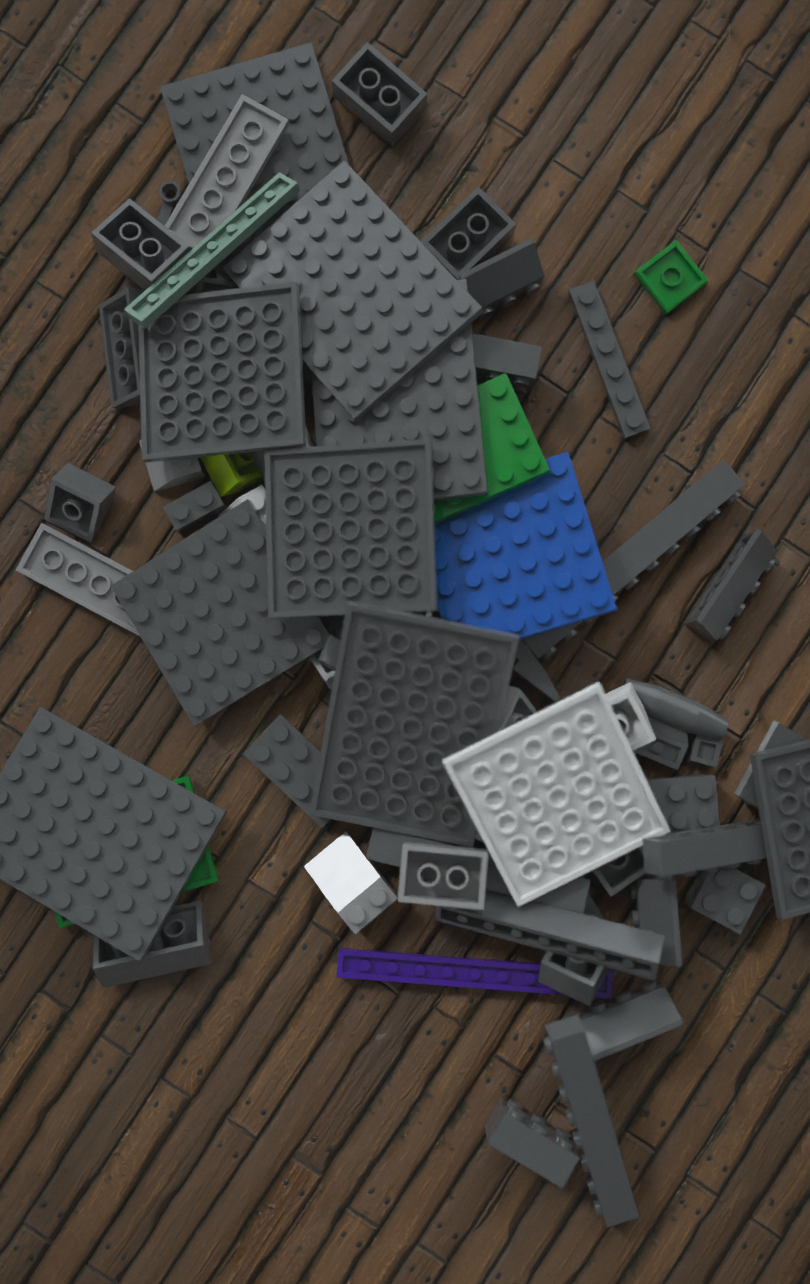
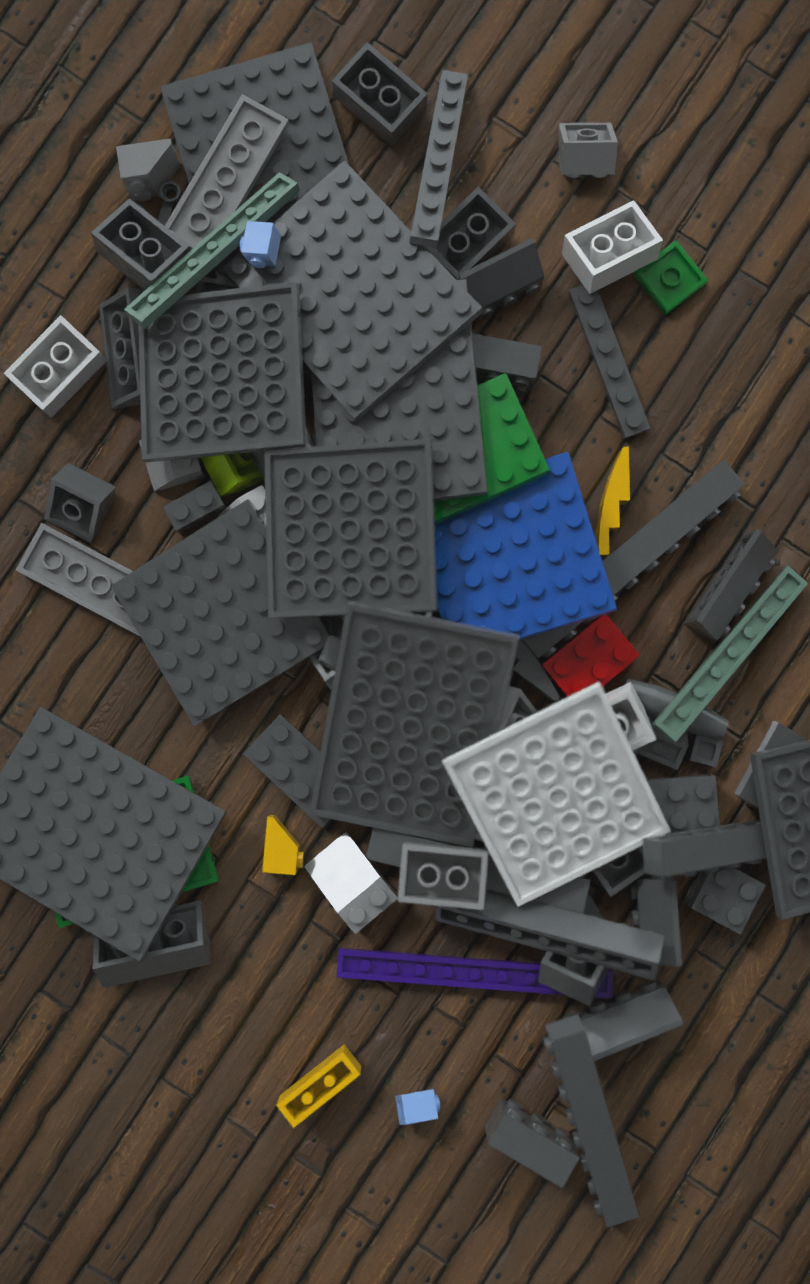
(55, 366): none -> white brick
(147, 167): none -> light grey slope
(260, 244): none -> light blue brick
(281, 849): none -> yellow slope
(319, 1085): none -> yellow brick
(417, 1107): none -> light blue brick
(438, 159): none -> dark grey plate
(587, 149): none -> light grey slope
(590, 658): none -> red brick
(611, 247): none -> white brick
(615, 494): none -> yellow slope
(729, 654): none -> sand green plate

